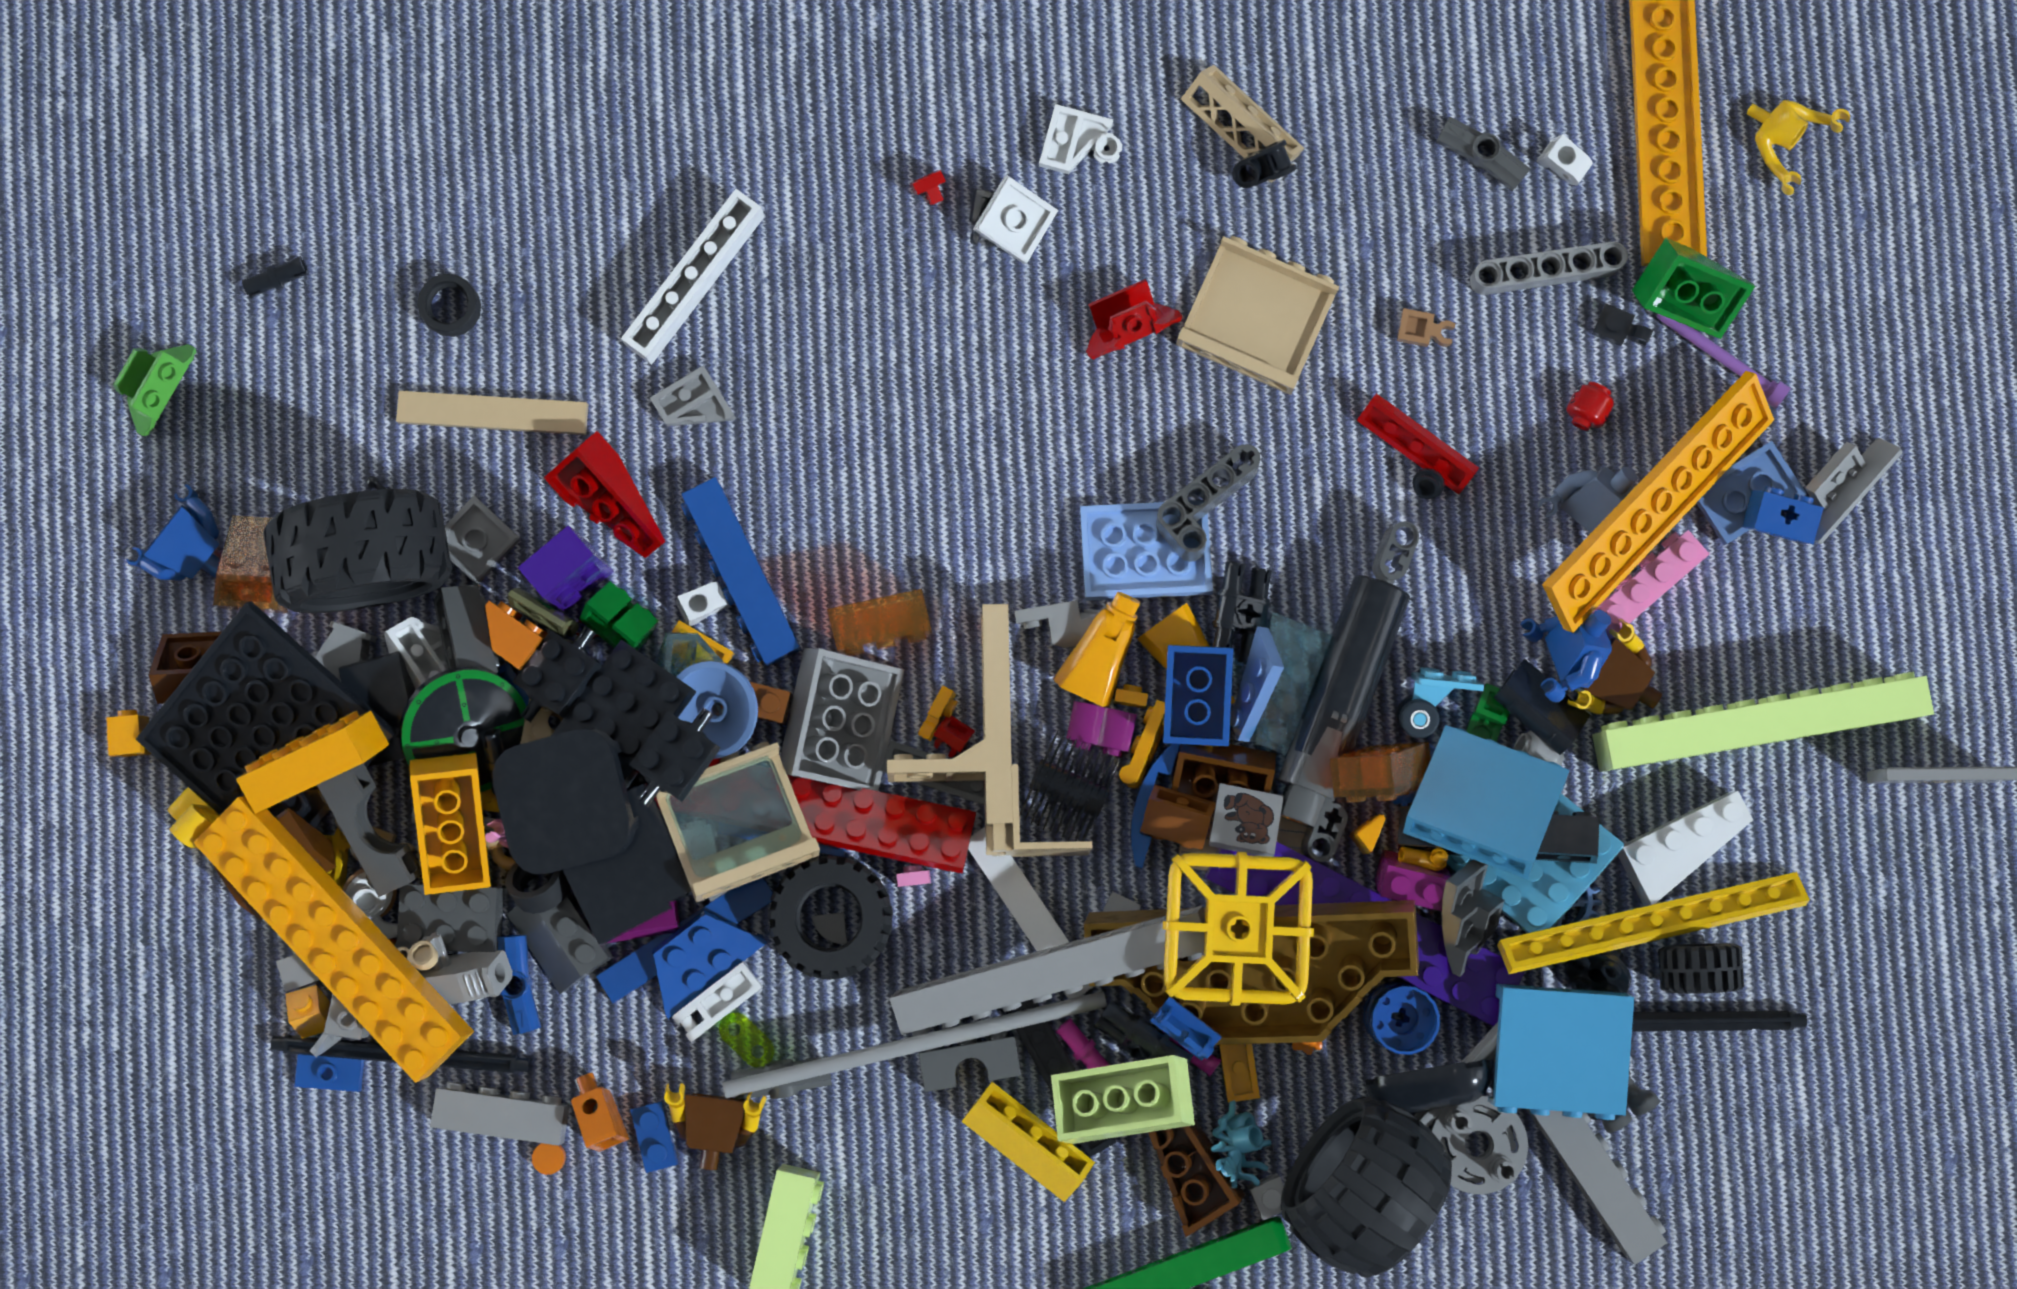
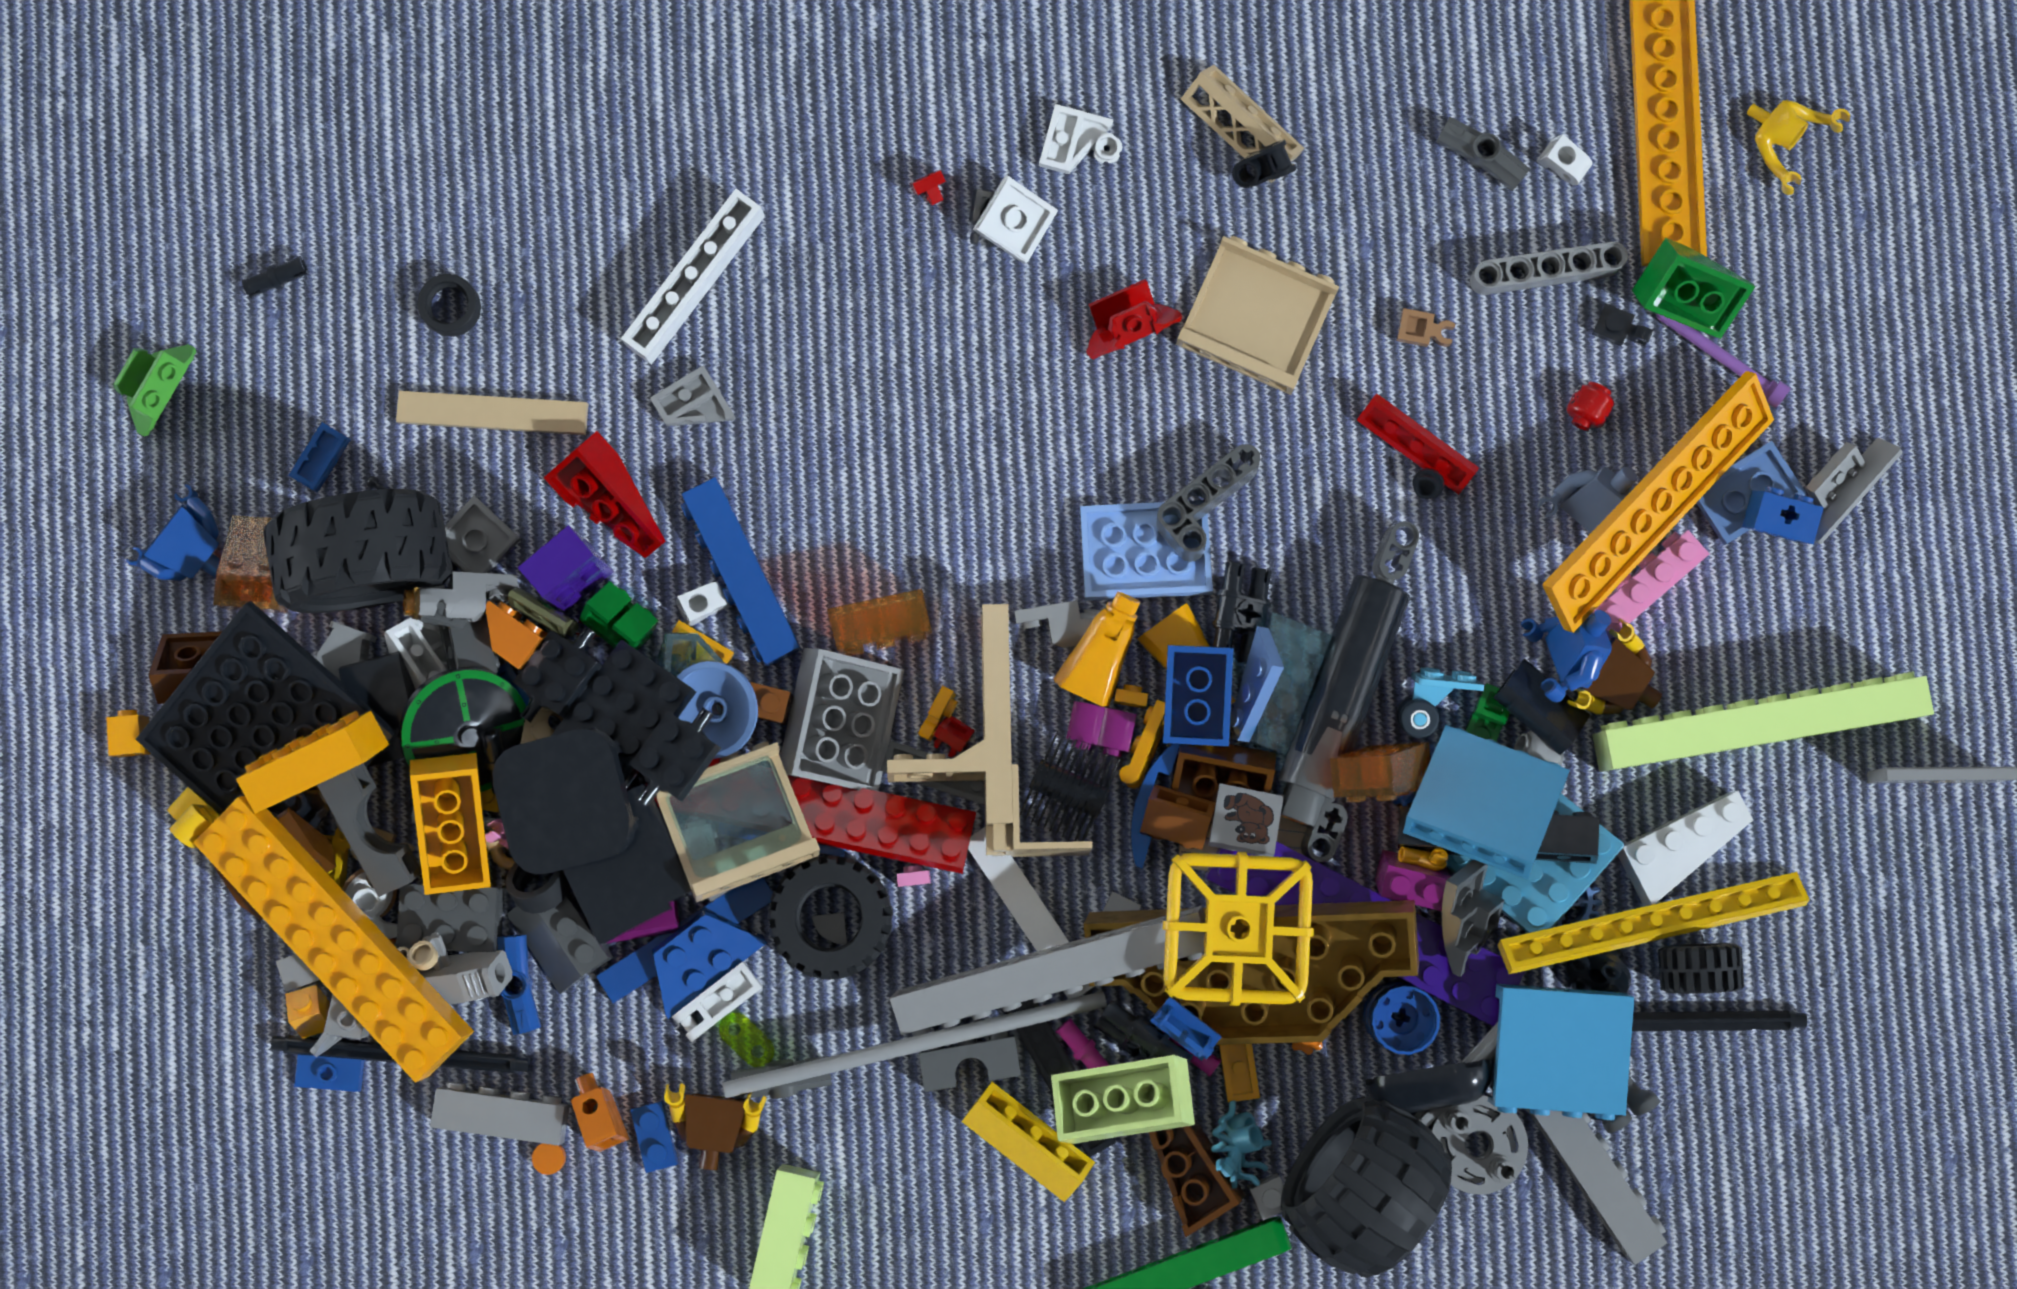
(319, 457): none -> blue plate
(461, 601): none -> light grey plate
(1367, 834): light orange slope -> none

